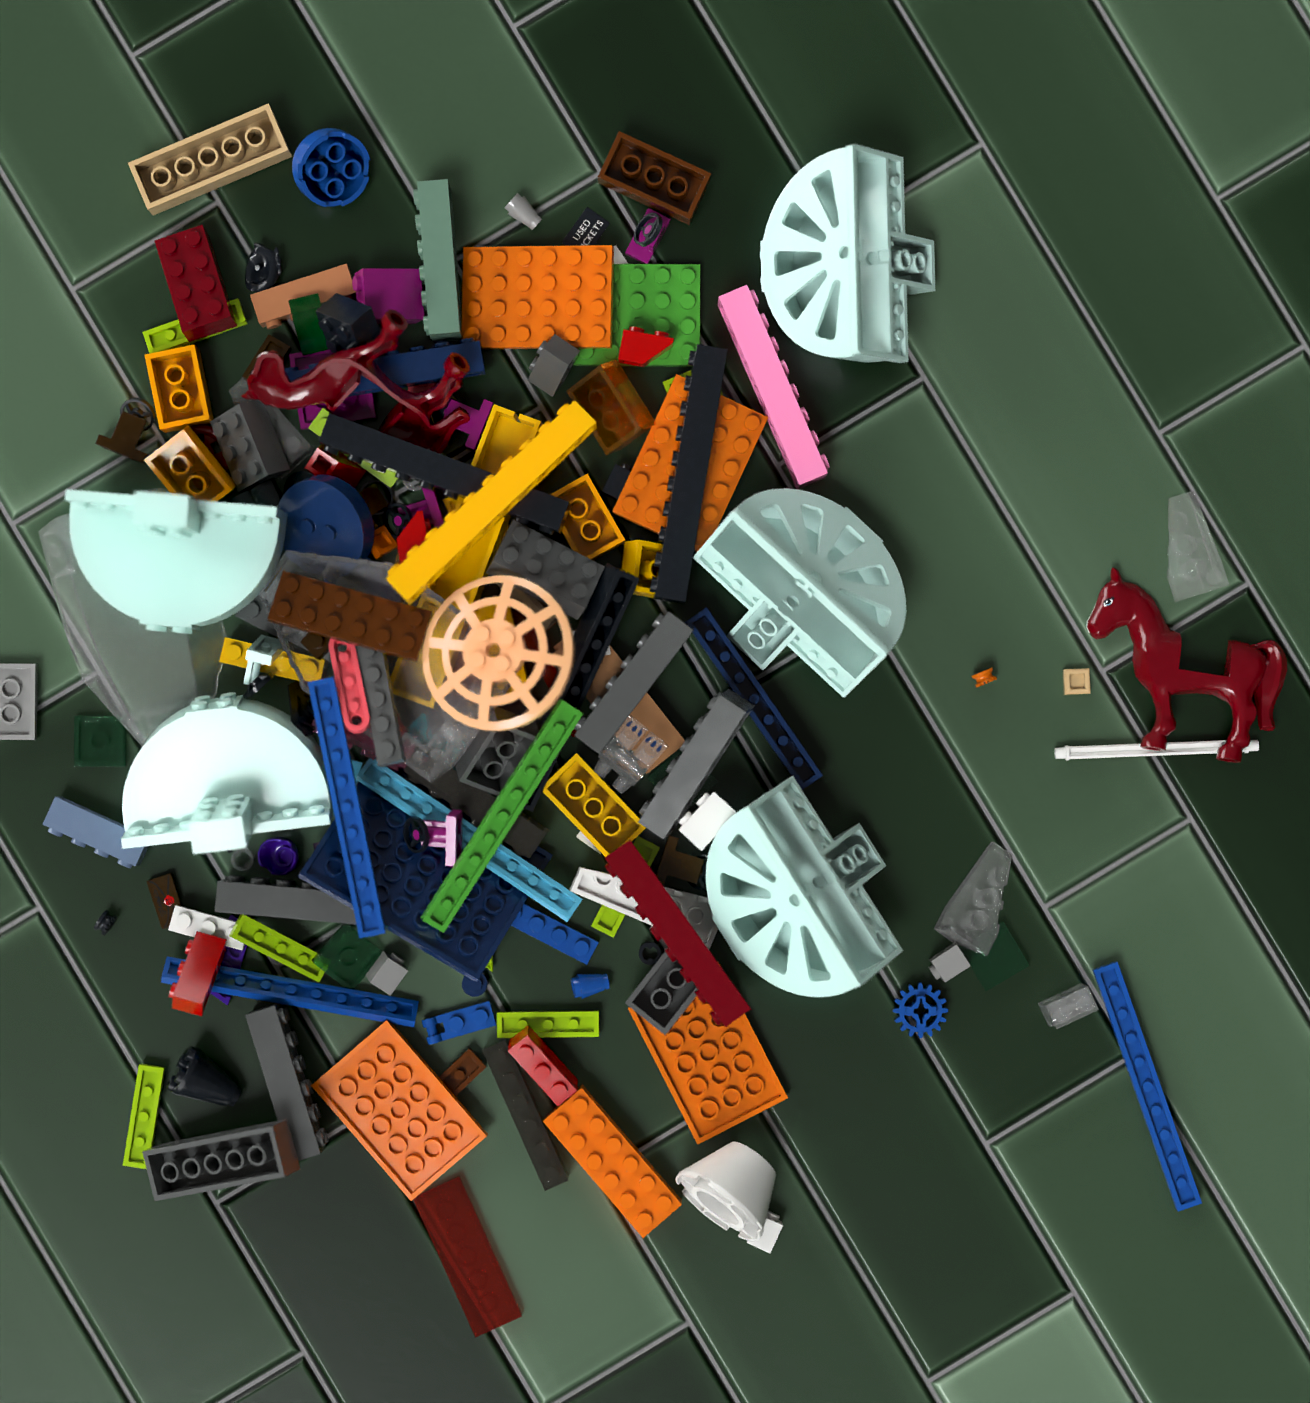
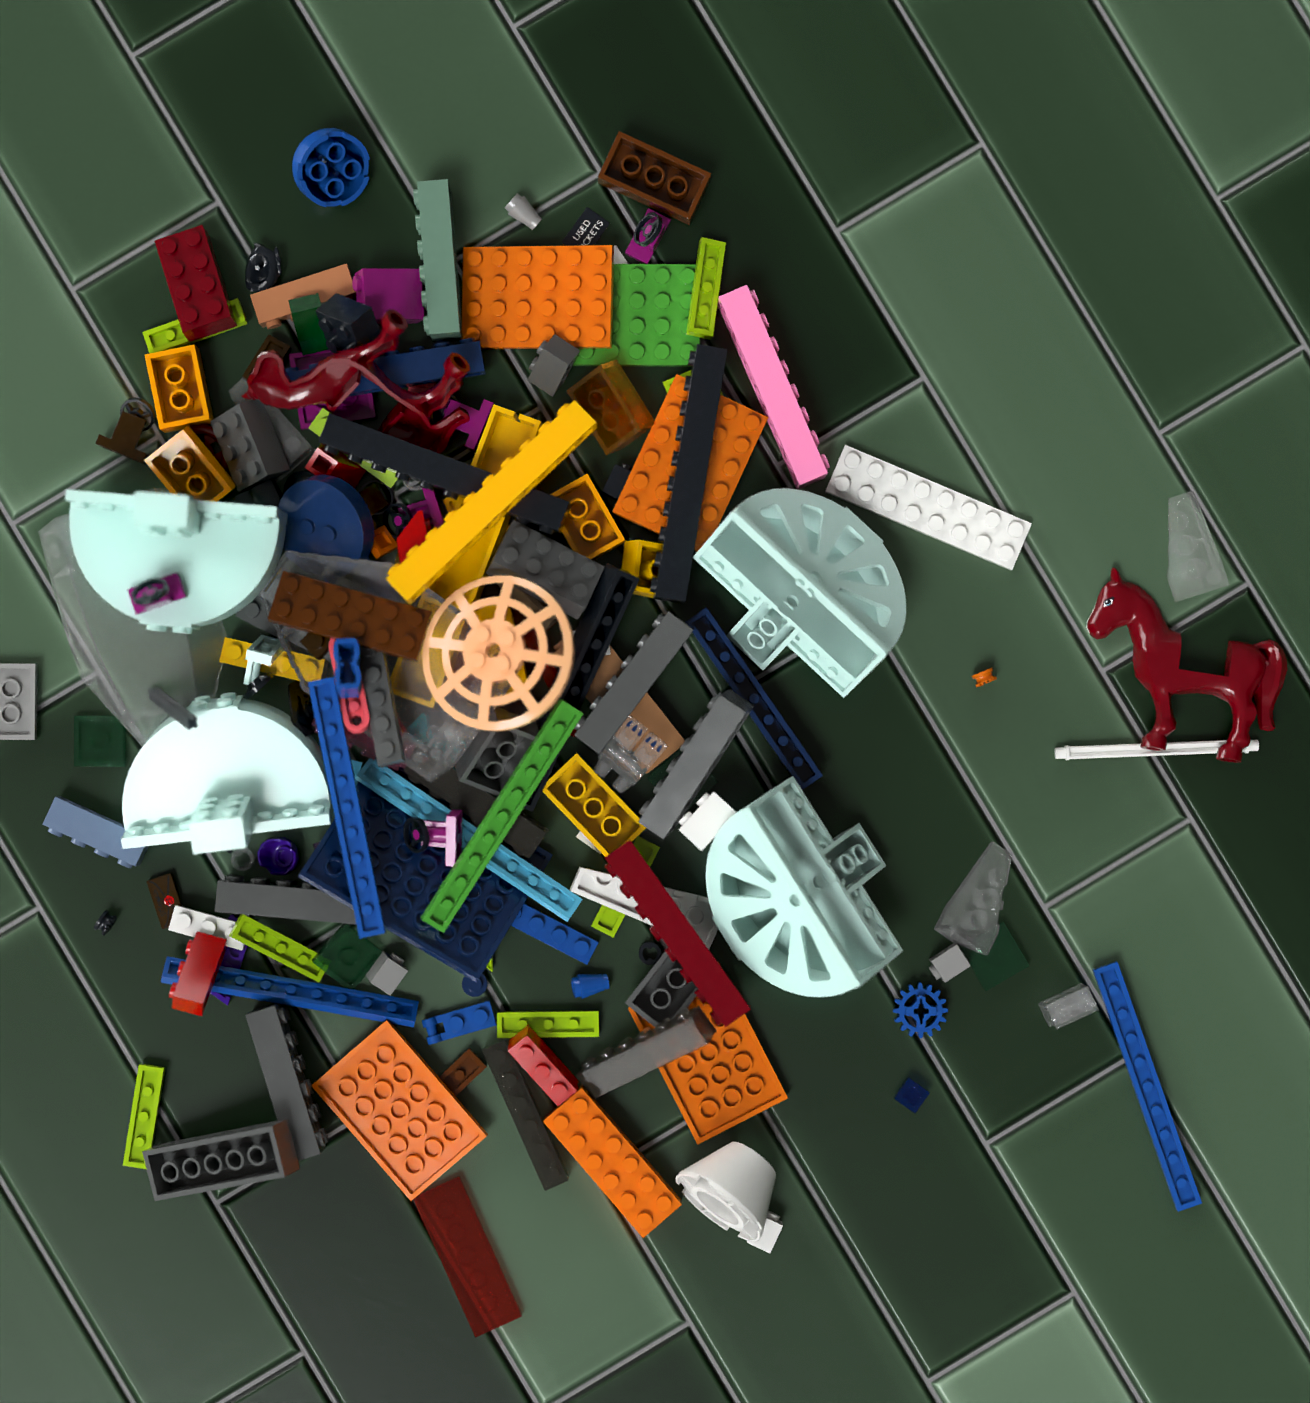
(156, 593): none -> magenta piece
(173, 708): none -> black axle
(203, 1080): black cone -> none
(210, 159): tan brick -> none
(347, 669): none -> blue brick
(642, 348): red slope -> none
(645, 1052): none -> clear smoke brick
(681, 865): dark brown piece -> none
(706, 288): none -> lime plate
(841, 257): light aqua piece -> none
(911, 1095): none -> clear blue plate
(928, 507): none -> white plate
(1076, 681): tan tile -> none

